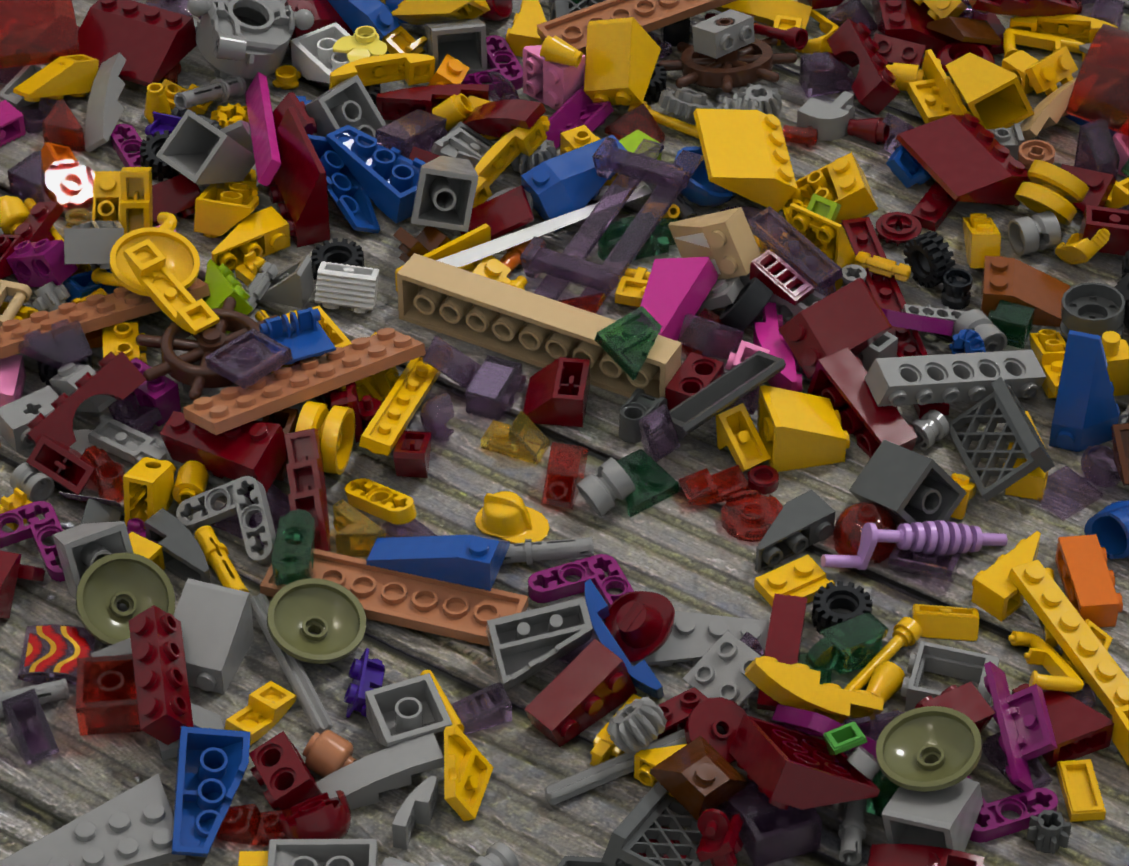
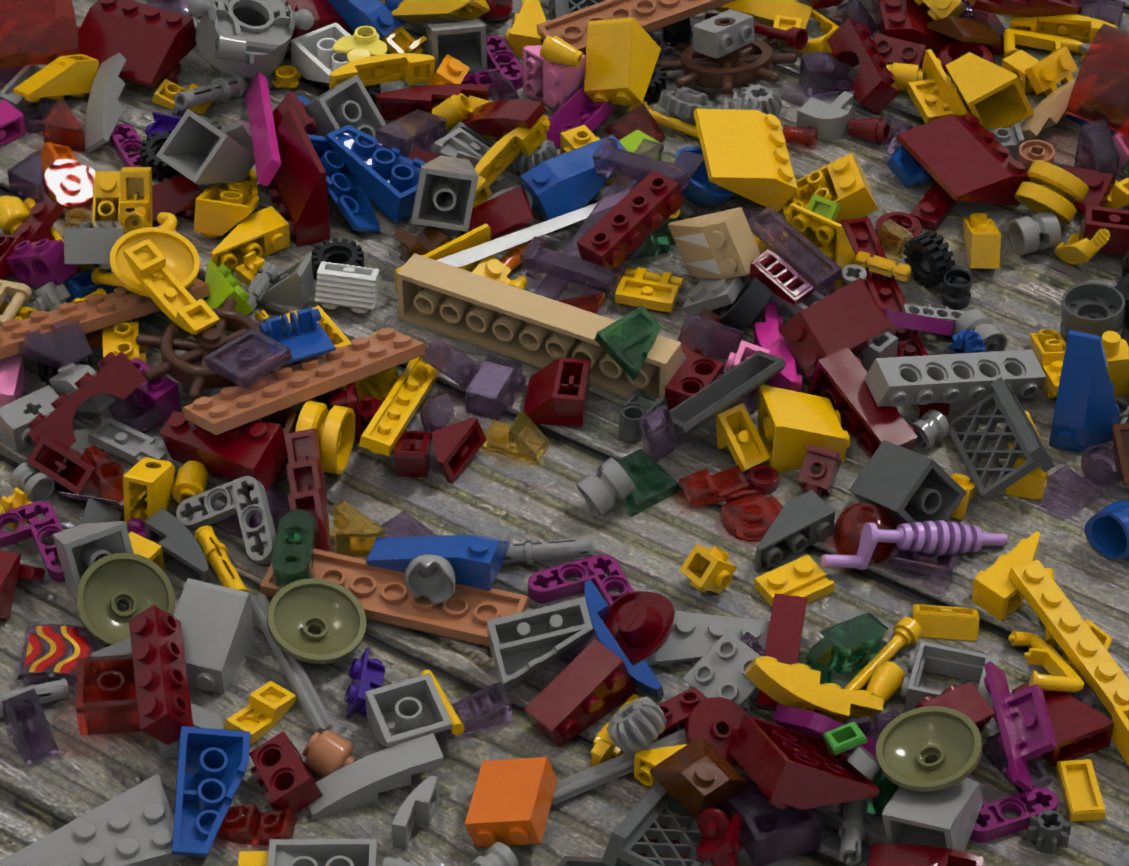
(128, 217): none -> yellow plate
(156, 101): yellow cone -> none
(235, 111): yellow gear -> none
(318, 818): dark red cylinder -> none
(380, 501): yellow beam -> none
(431, 577): none -> light grey hair
(457, 446): none -> dark red slope
(464, 773): yellow wing -> none
(509, 519): yellow piece -> none
(511, 801): none -> orange brick
(564, 471): clear red slope -> none
(631, 221): none -> dark red brick
(676, 289): dark pink slope -> none
(708, 569): none -> yellow brick
(822, 458): none -> dark red brick
(838, 597): black tyre -> none
(894, 237): none -> clear yellow slope
(1013, 321): clear green brick -> none
(1023, 285): dark orange slope -> none
(1088, 580): orange brick -> none

